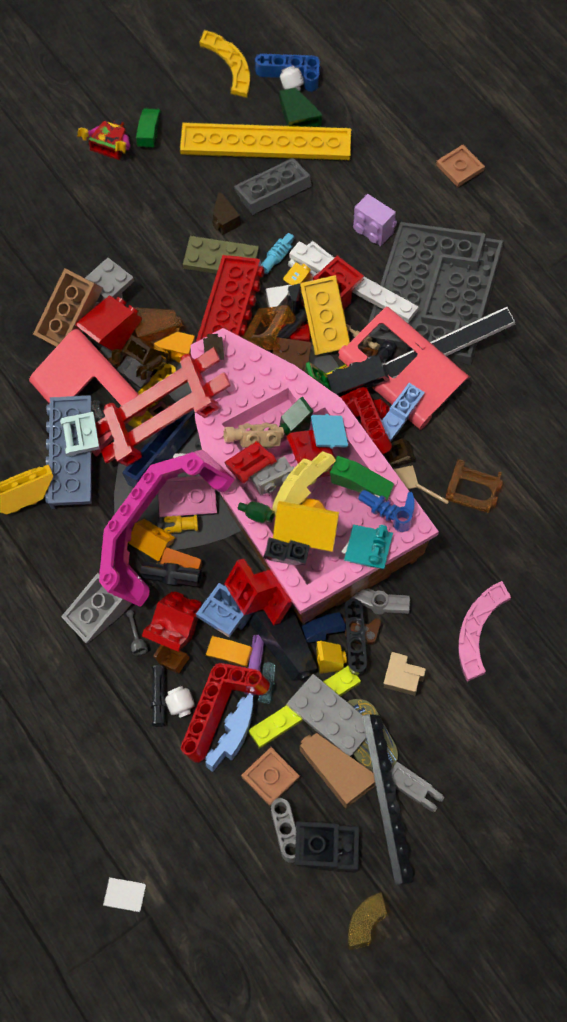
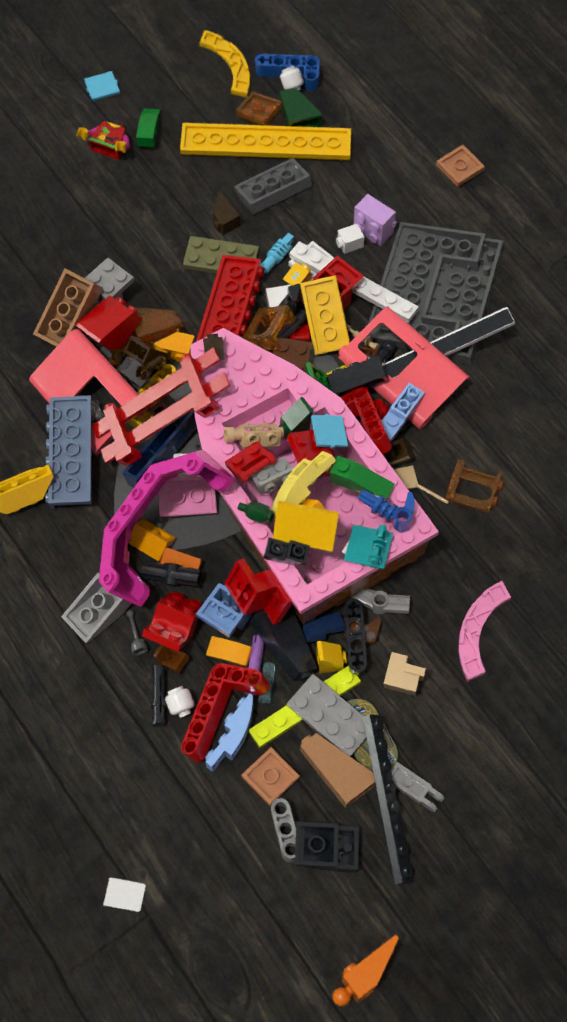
(86, 433): light aqua plate -> none
(102, 86): none -> medium azure piece
(181, 523): yellow piece -> none
(258, 108): none -> clear orange plate
(350, 238): none -> white brick
(363, 921): clear yellow brick -> none
(364, 977): none -> orange slope

